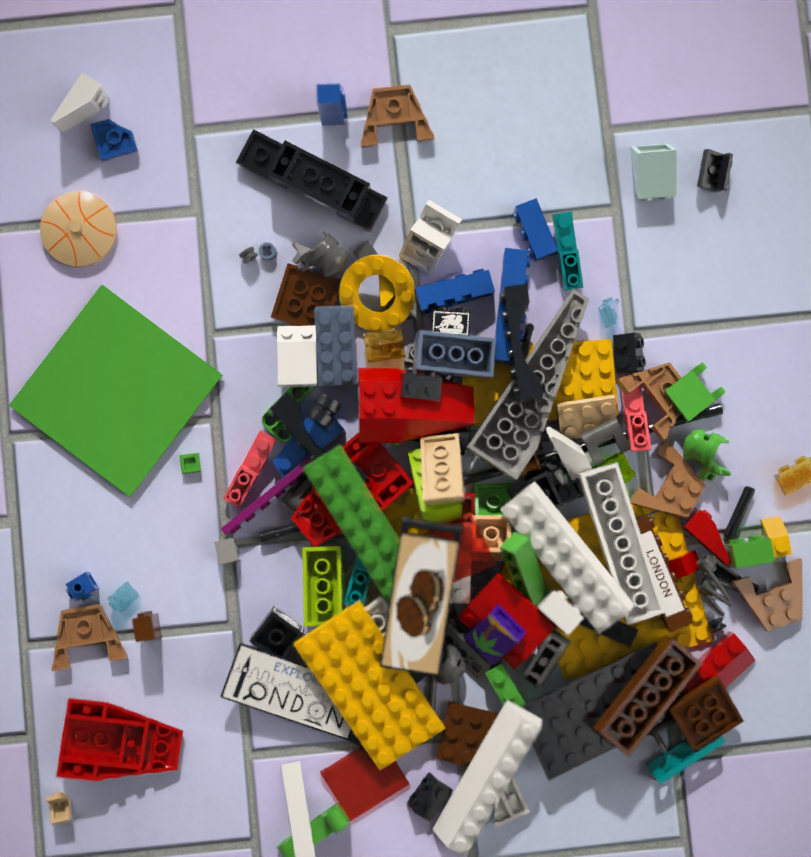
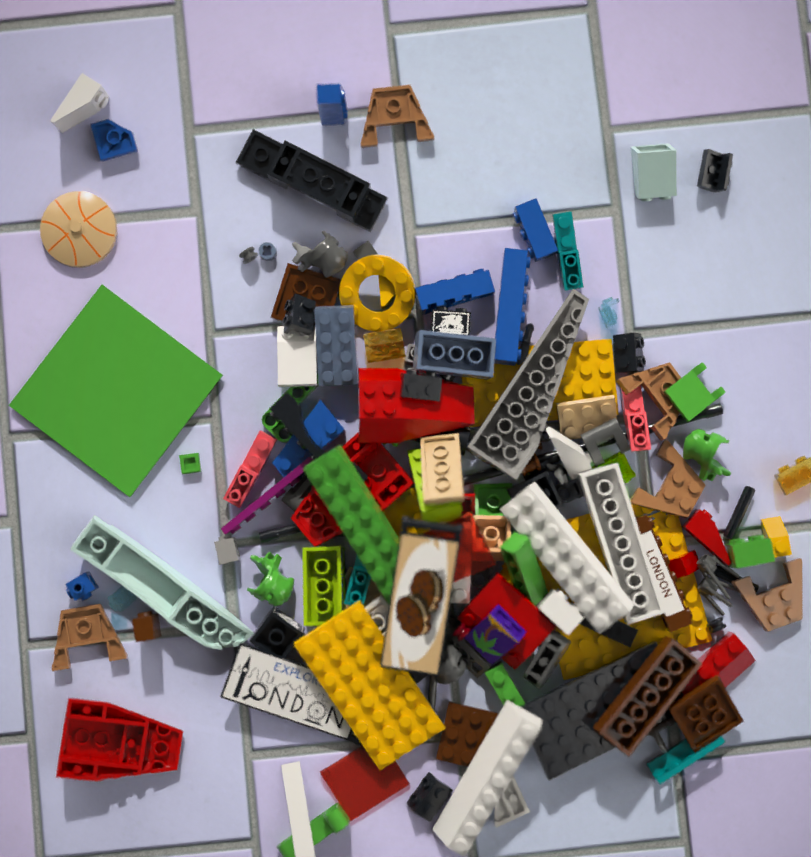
(59, 808): tan bracket -> none
(159, 586): none -> light aqua slope
(273, 586): none -> bright green piece
(299, 314): none -> black bracket
(324, 411): black wheel -> none
(429, 237): white bracket -> none
(461, 632): none -> dark red bush
(527, 382): black arch -> none

